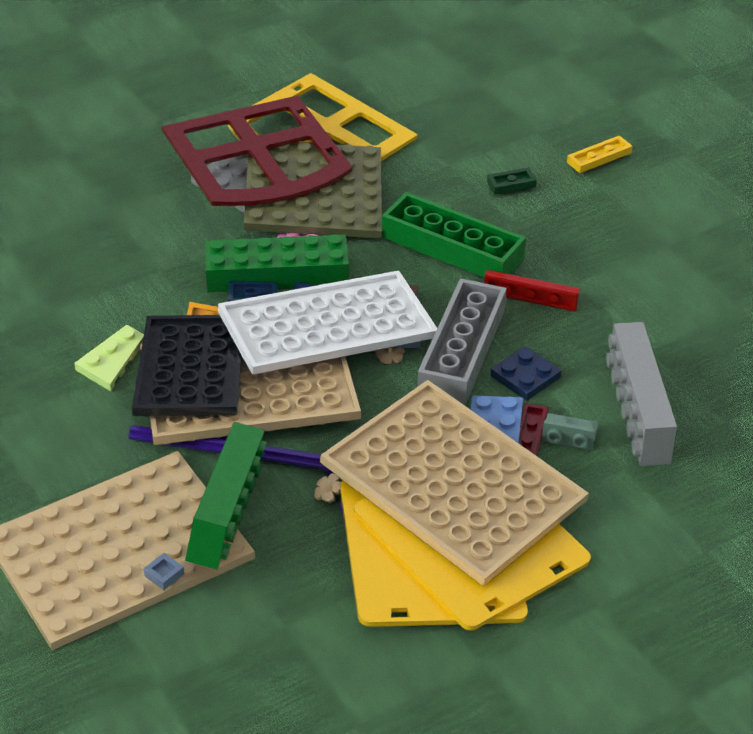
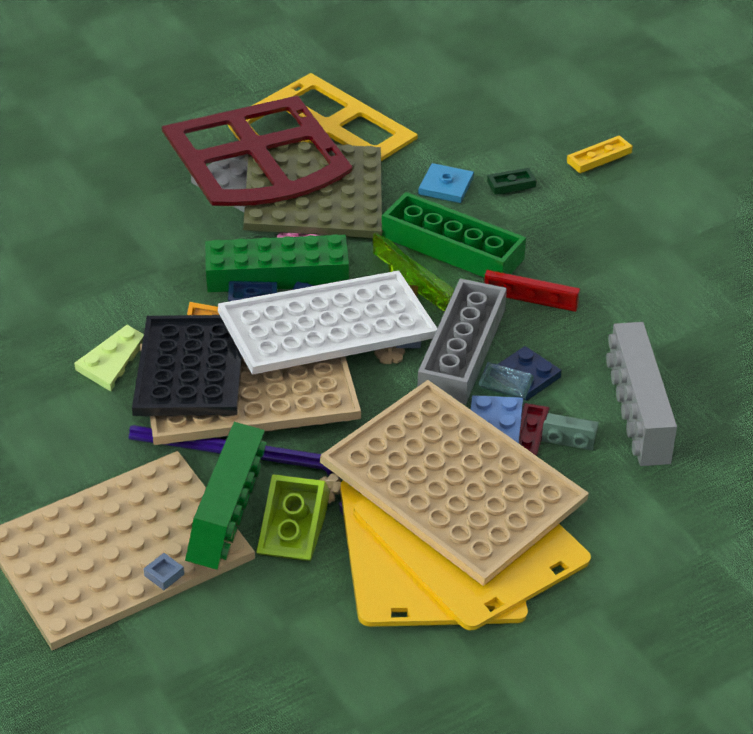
(293, 517): none -> lime slope
(428, 284): none -> clear neon green wedge
(446, 183): none -> dark azure plate
(506, 380): none -> clear light blue tile

